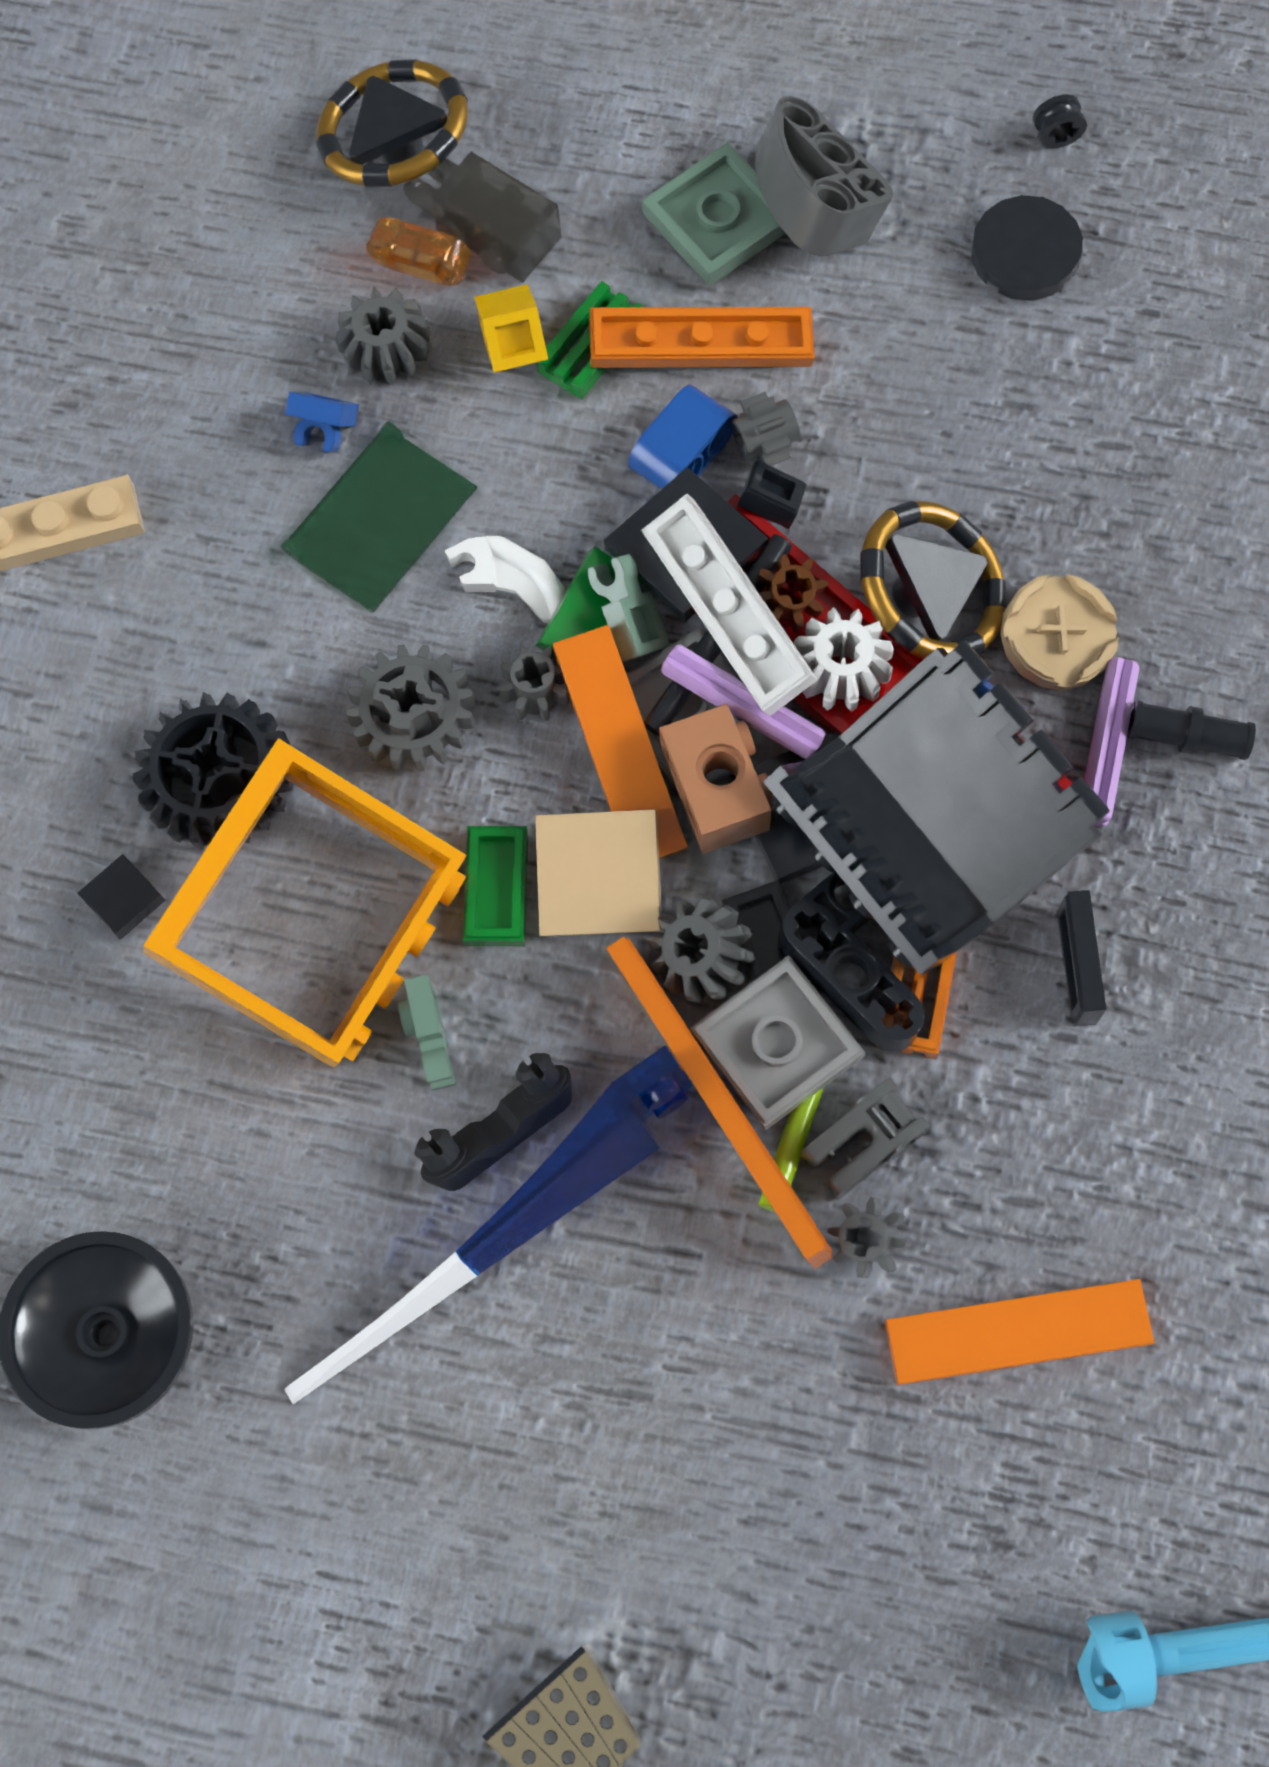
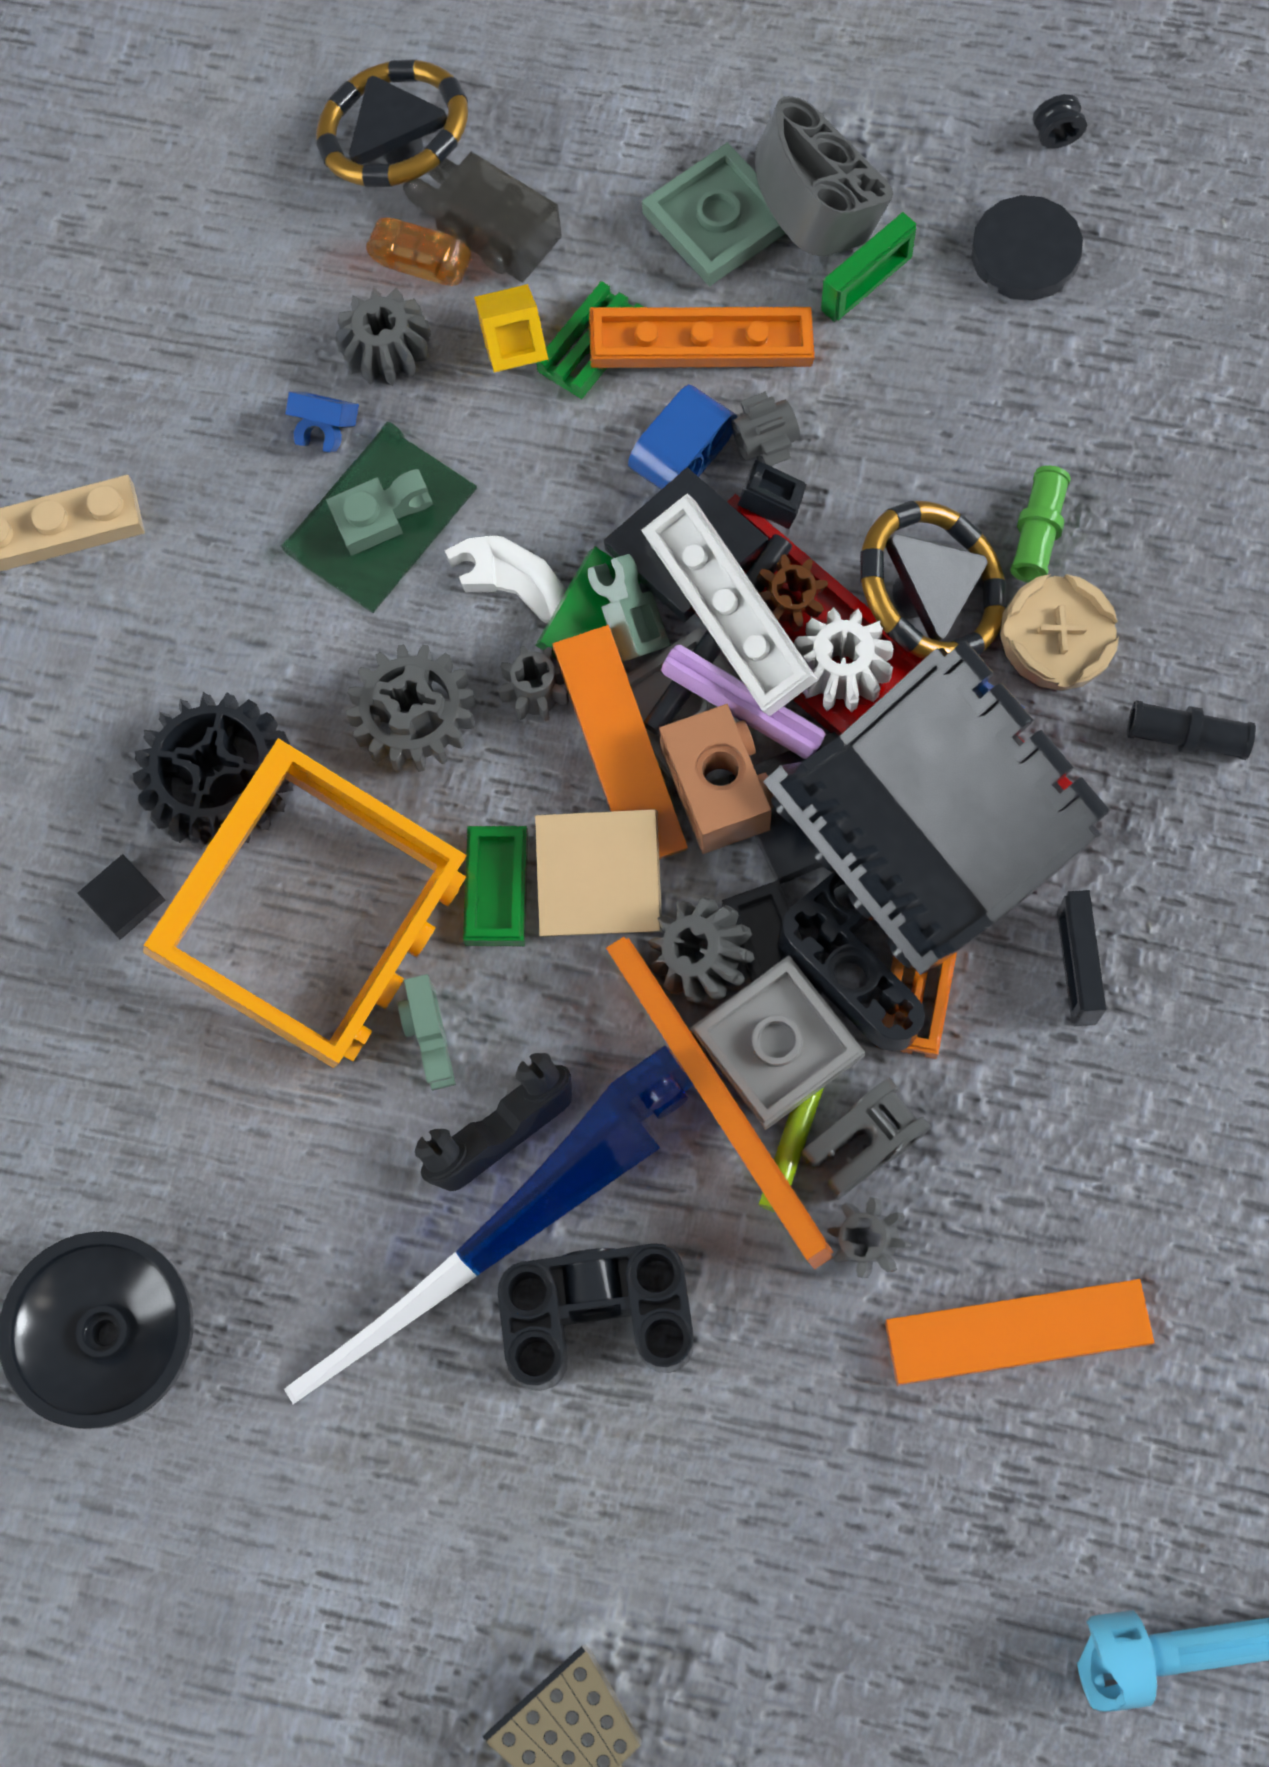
(370, 514): none -> sand green plate
(593, 1288): none -> black beam
(868, 267): none -> green tile
(1040, 523): none -> bright green pin
(1111, 731): lavender axle -> none

